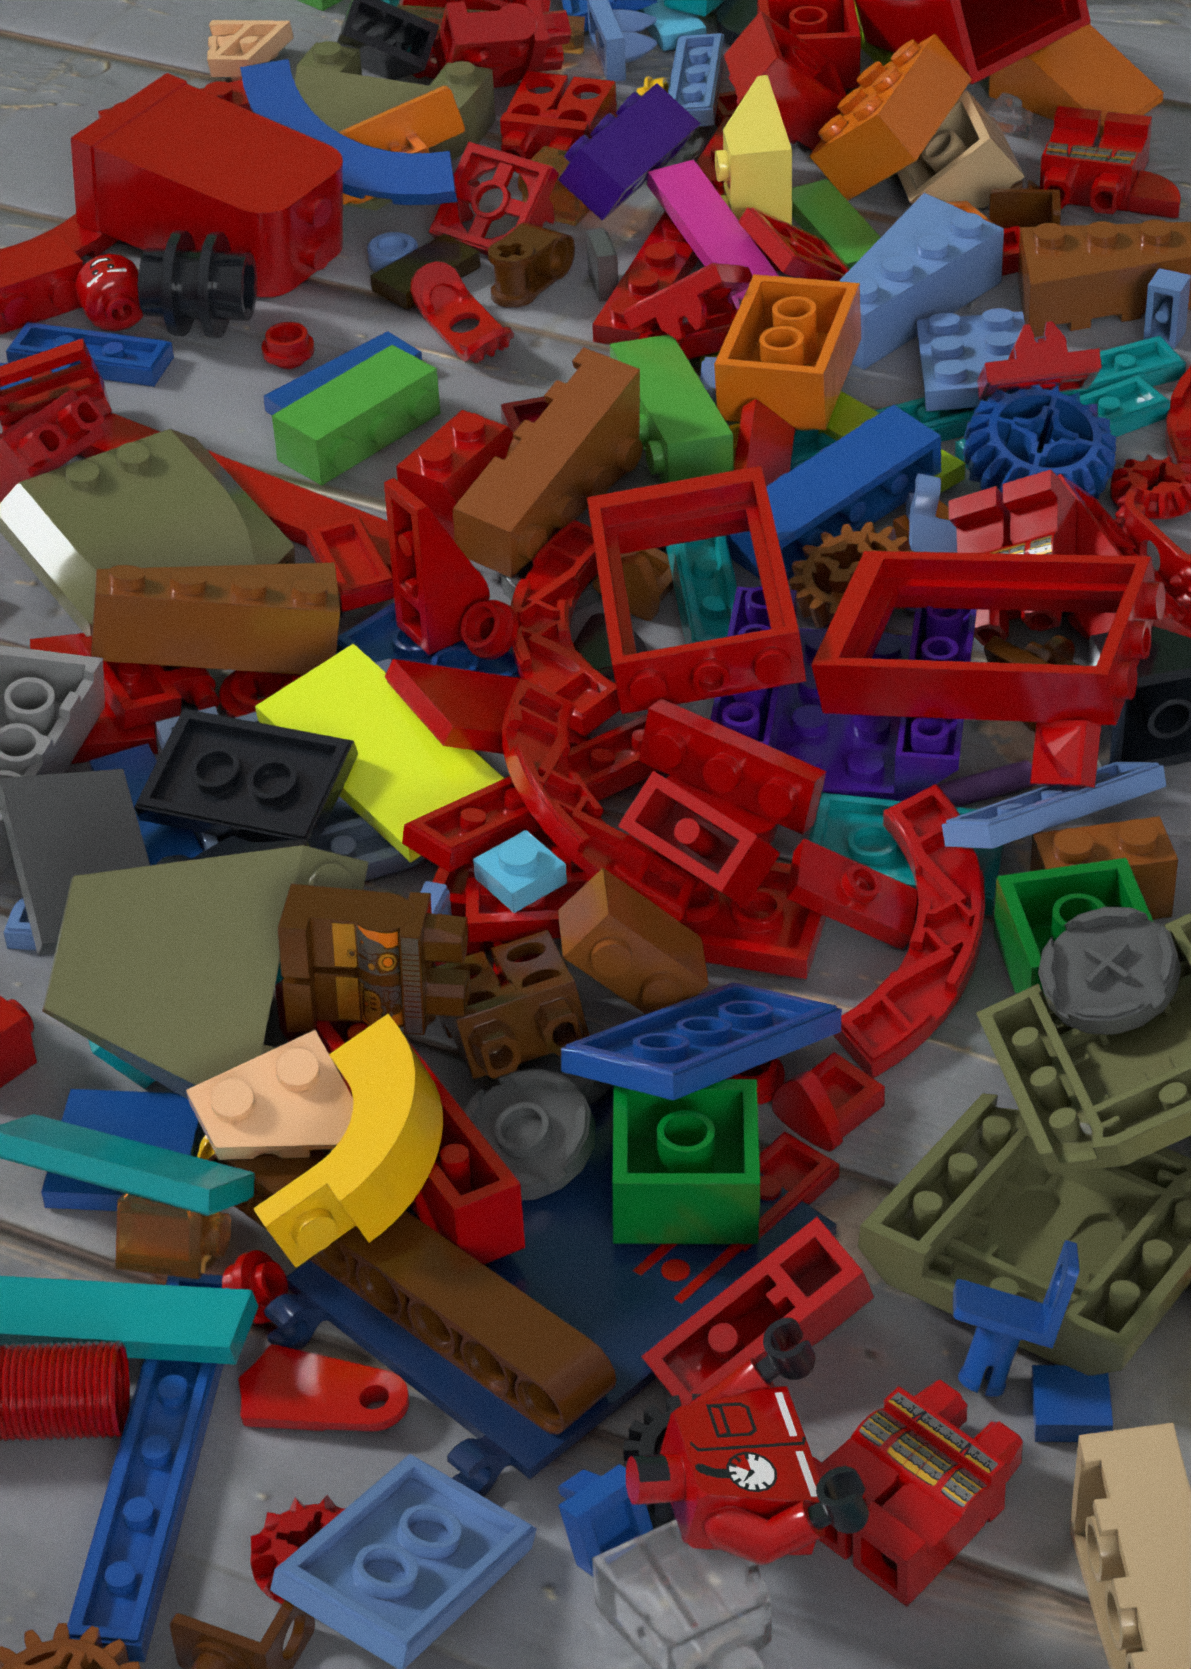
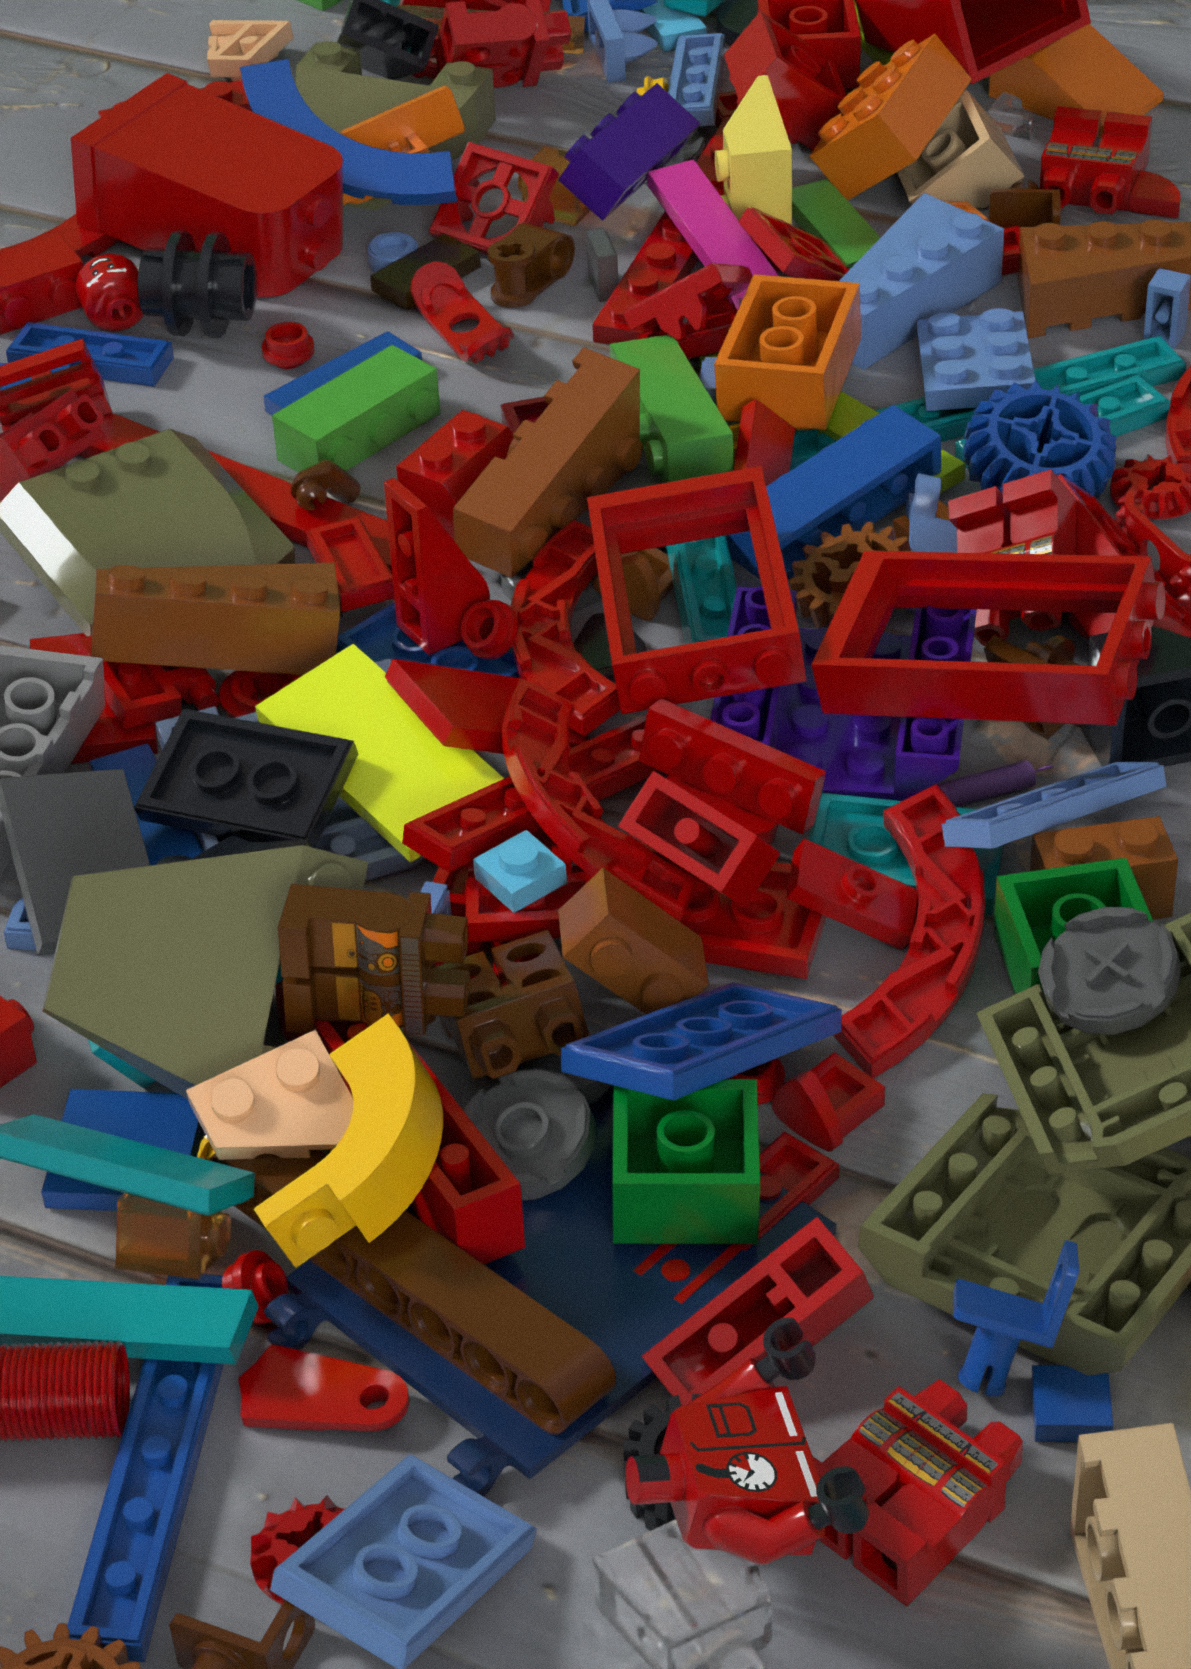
(323, 479): none -> reddish brown arm
(554, 117): red hips -> none
(600, 1514): blue tile -> none
(1041, 364): red piece -> none
(1066, 753): red tile -> none

